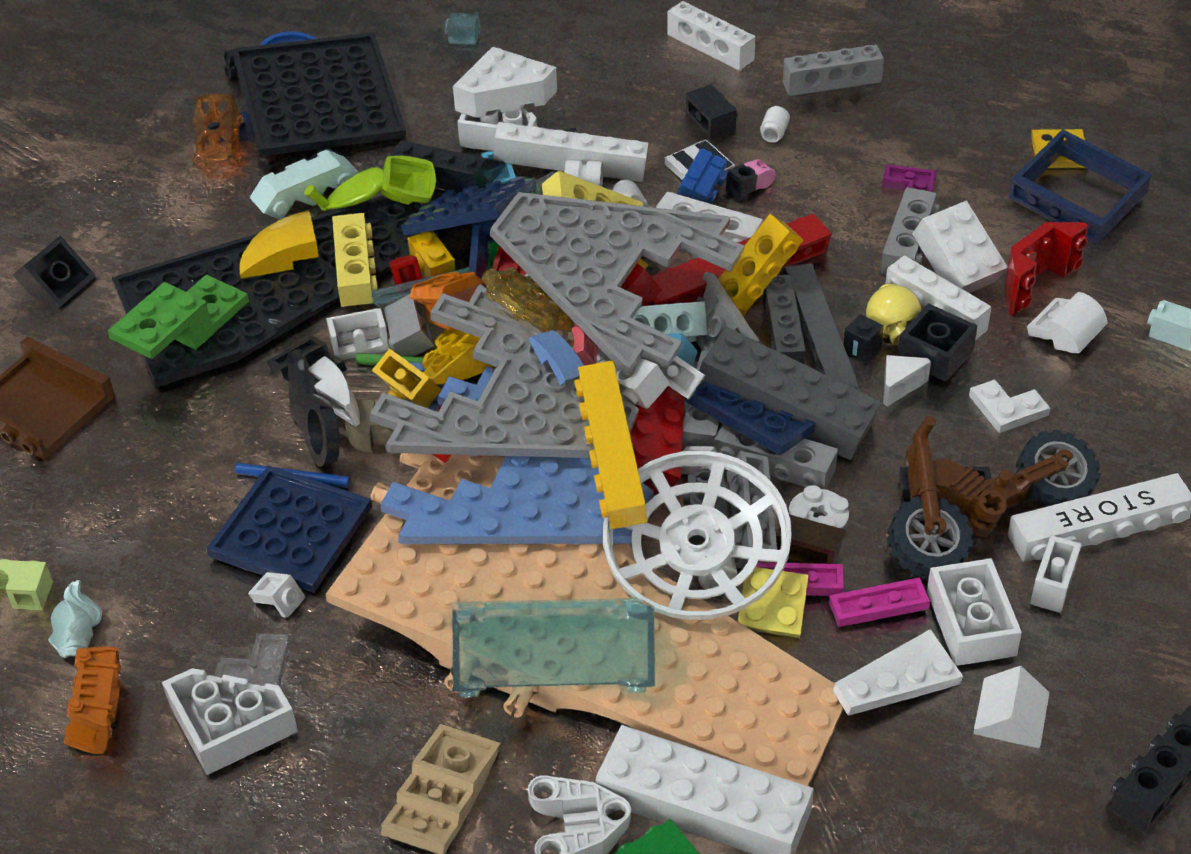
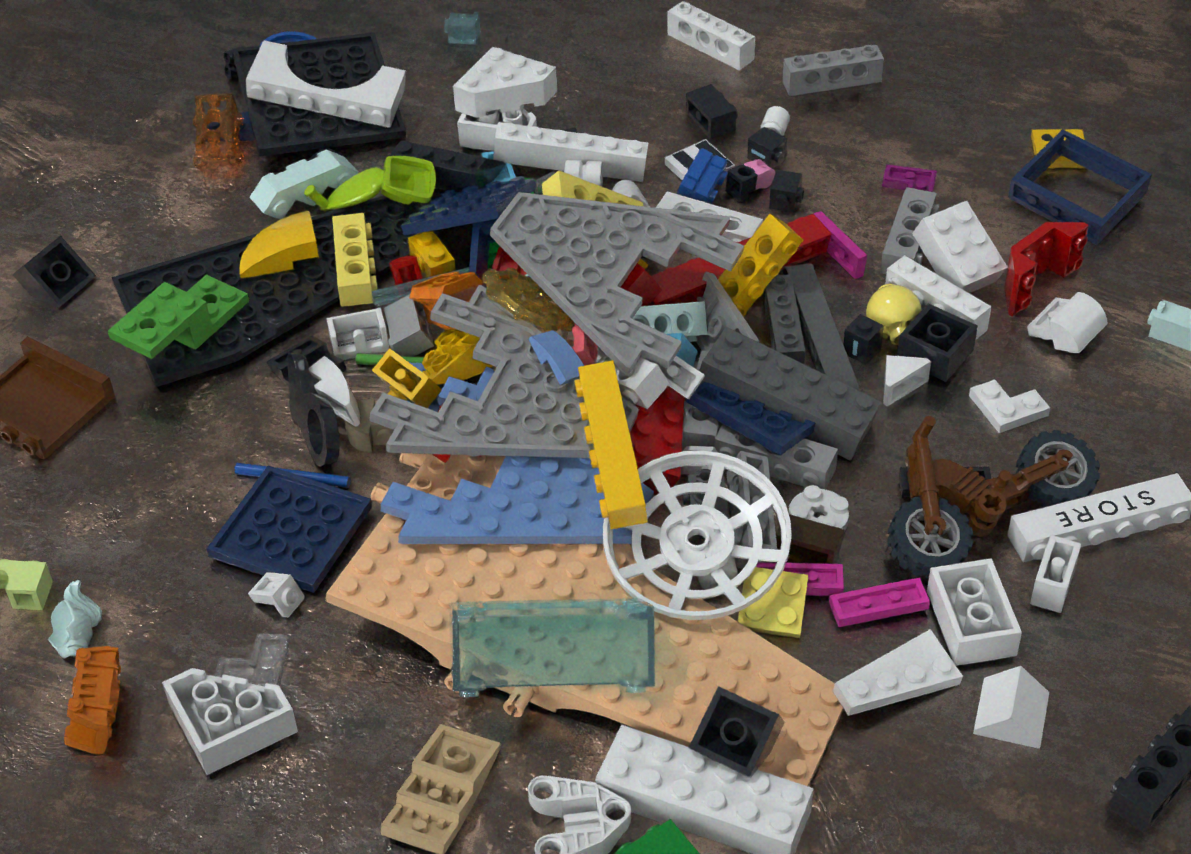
(369, 102): none -> white arch
(737, 732): none -> black slope
(767, 147): none -> black brick
(786, 191): none -> black brick
(844, 249): none -> dark pink plate

